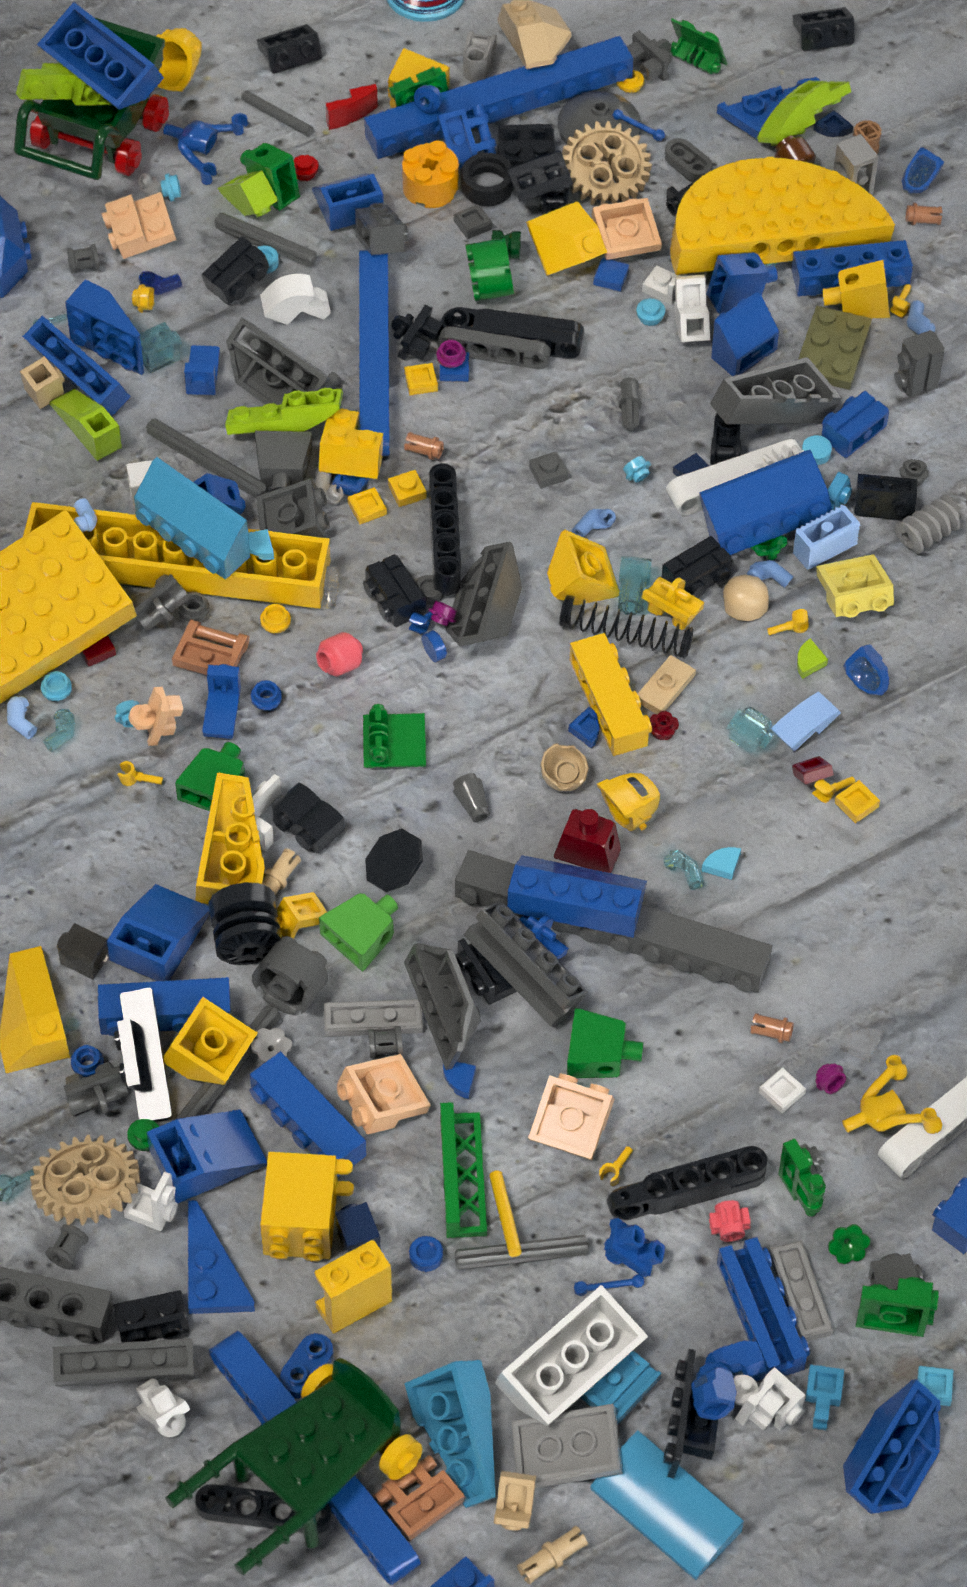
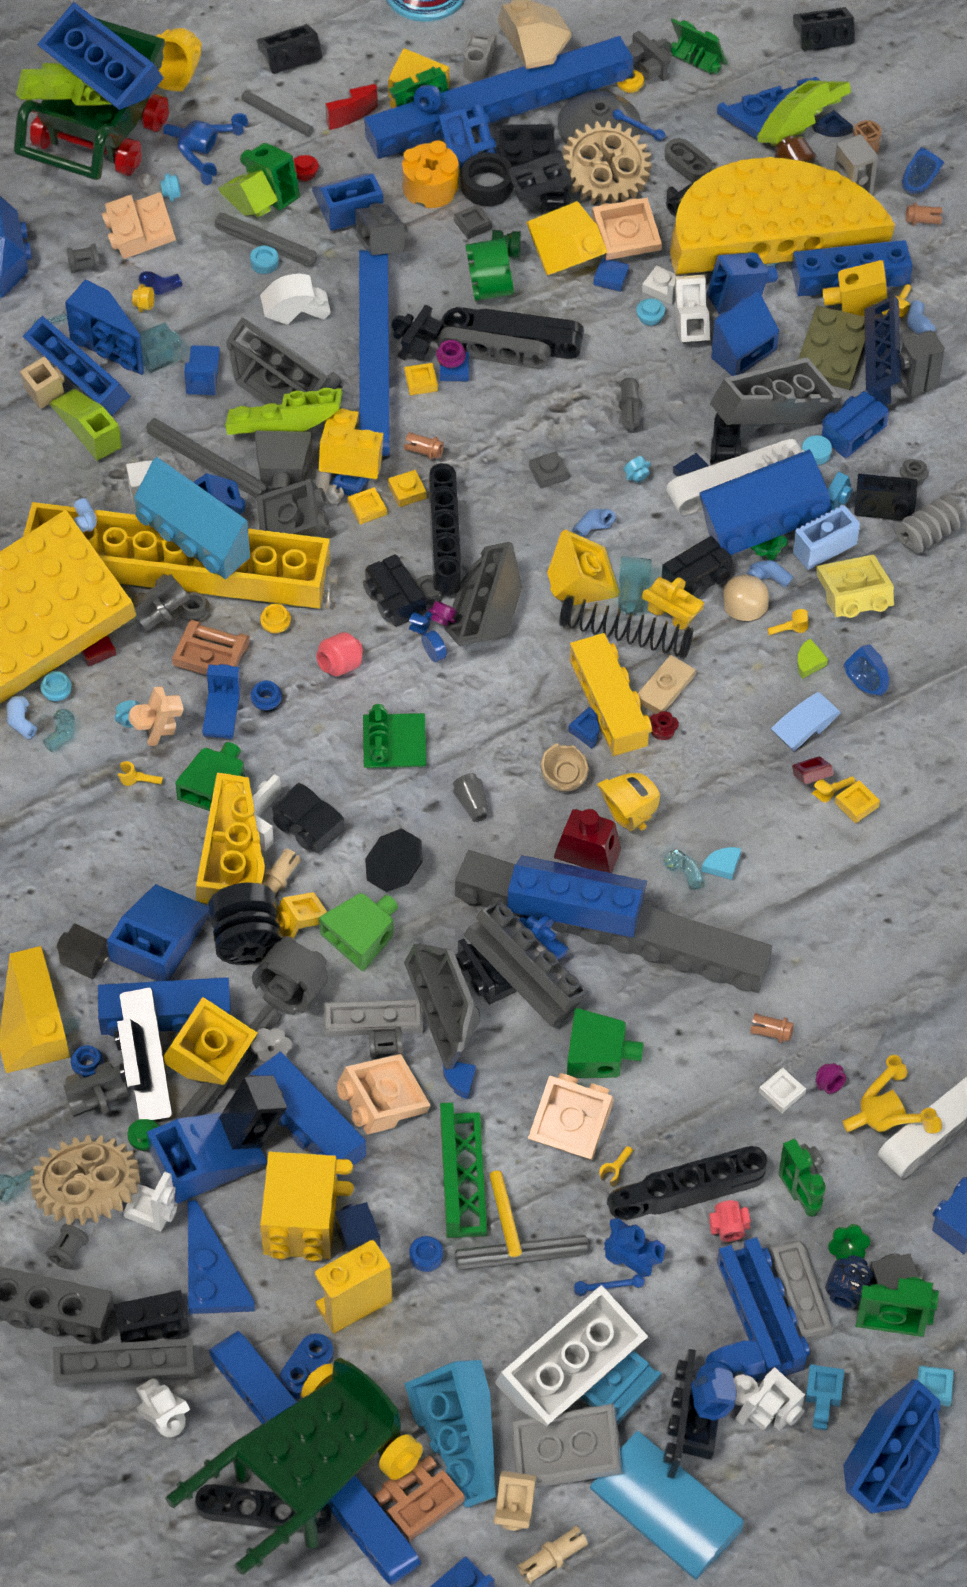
(235, 271): black brick -> none
(253, 1112): none -> black brick
(261, 544): medium azure tile -> none
(750, 729): clear light blue head -> none
(847, 1280): none -> dark blue head
(882, 349): none -> dark blue fence

